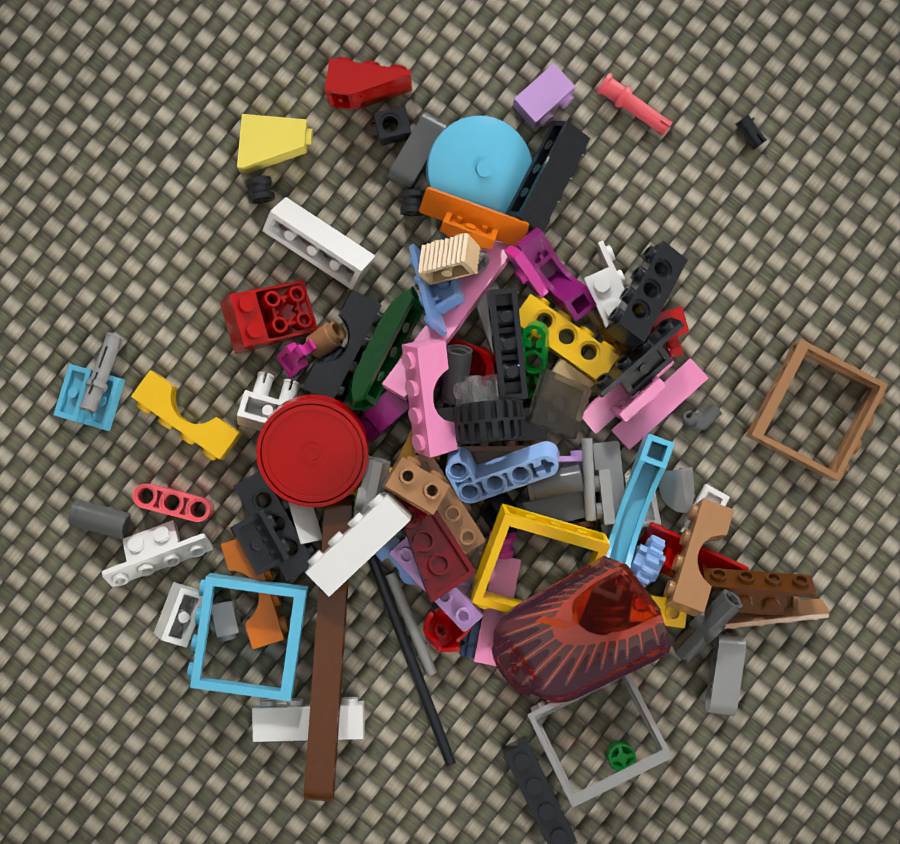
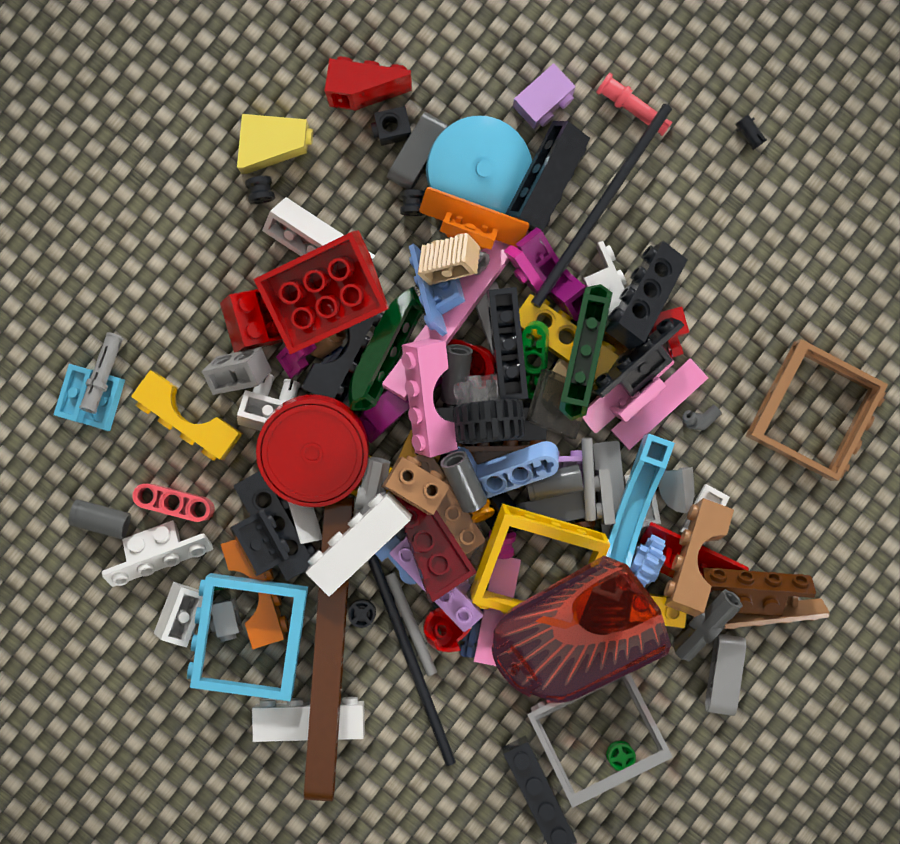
(237, 371): none -> light grey brick
(322, 292): none -> red slope
(358, 616): none -> black wheel
(463, 481): none -> dark grey pin
(483, 513): none -> light orange bush
(585, 351): none -> dark green brick
(601, 205): none -> black piece

